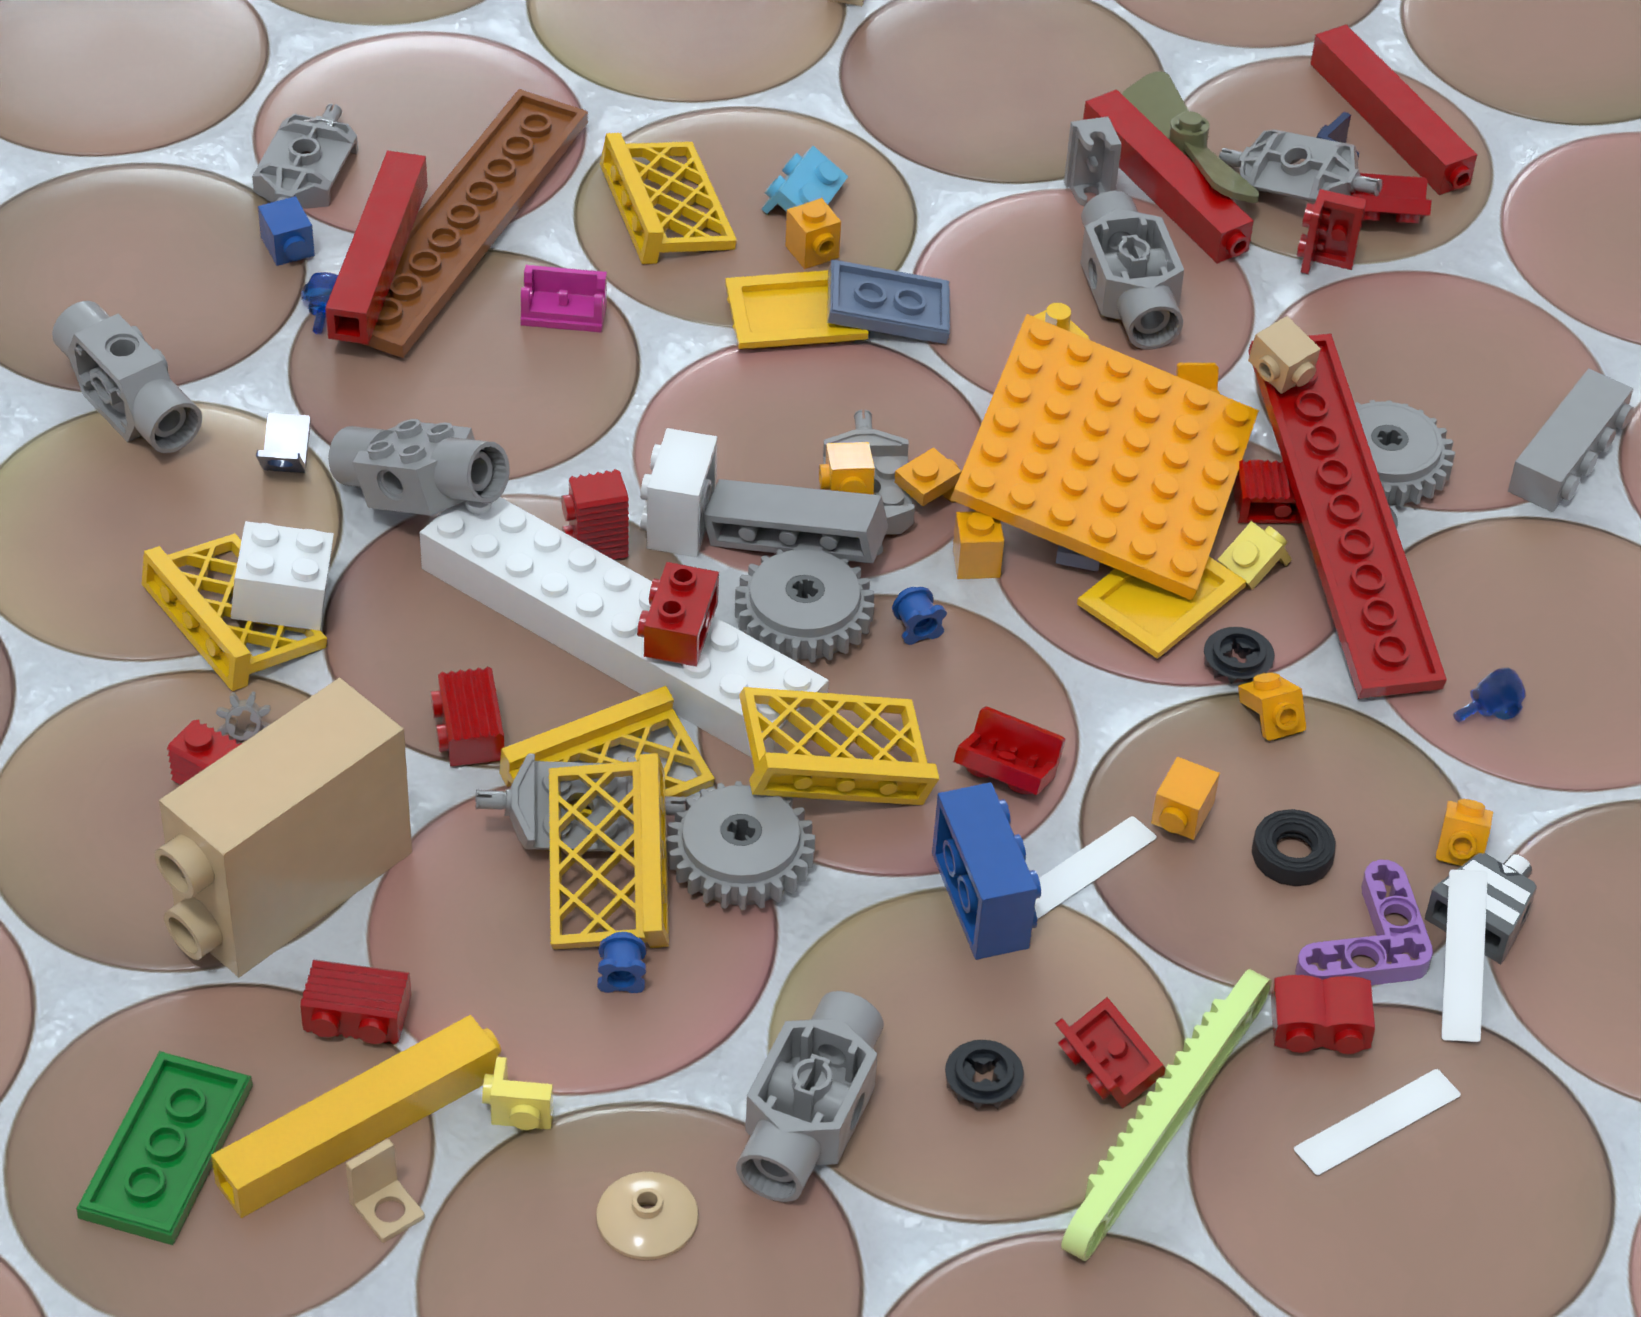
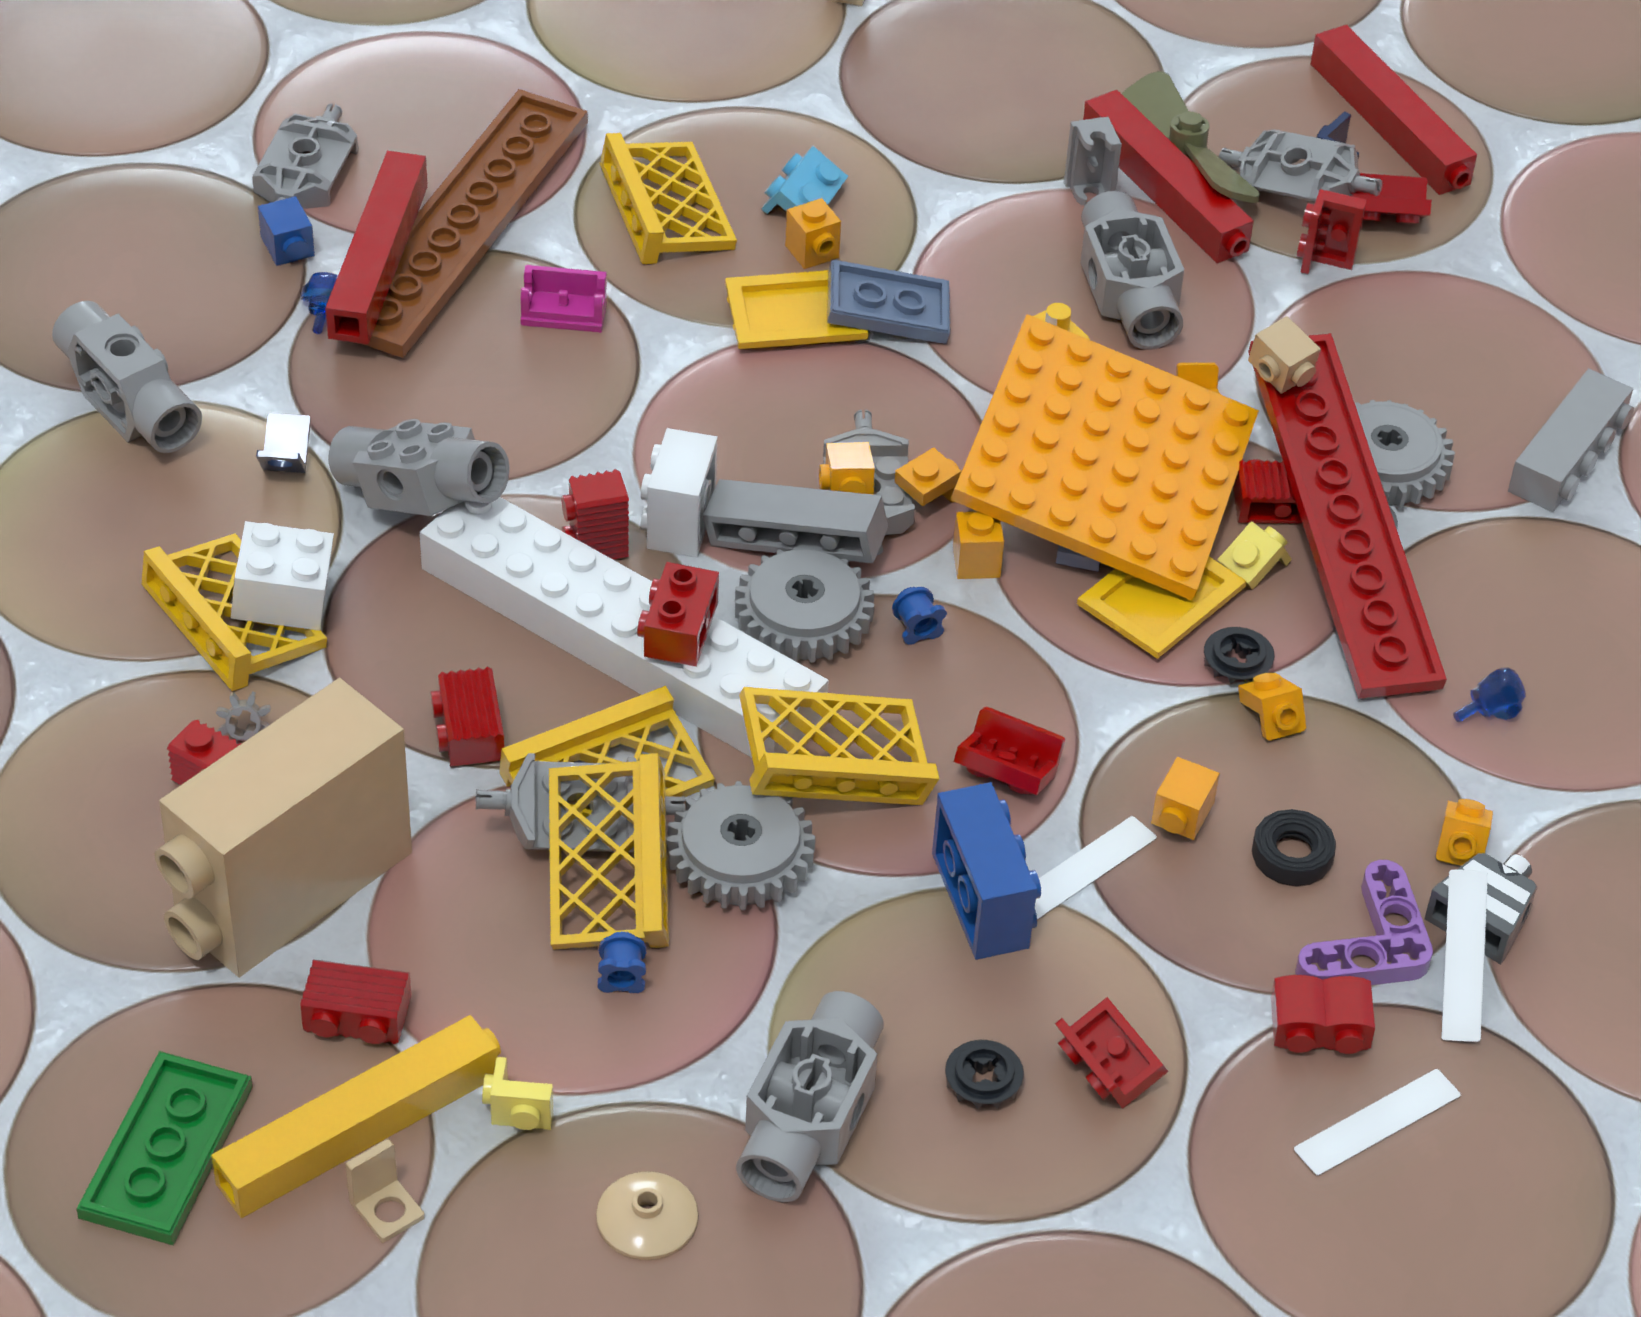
(1164, 1113): yellowish green gear -> none

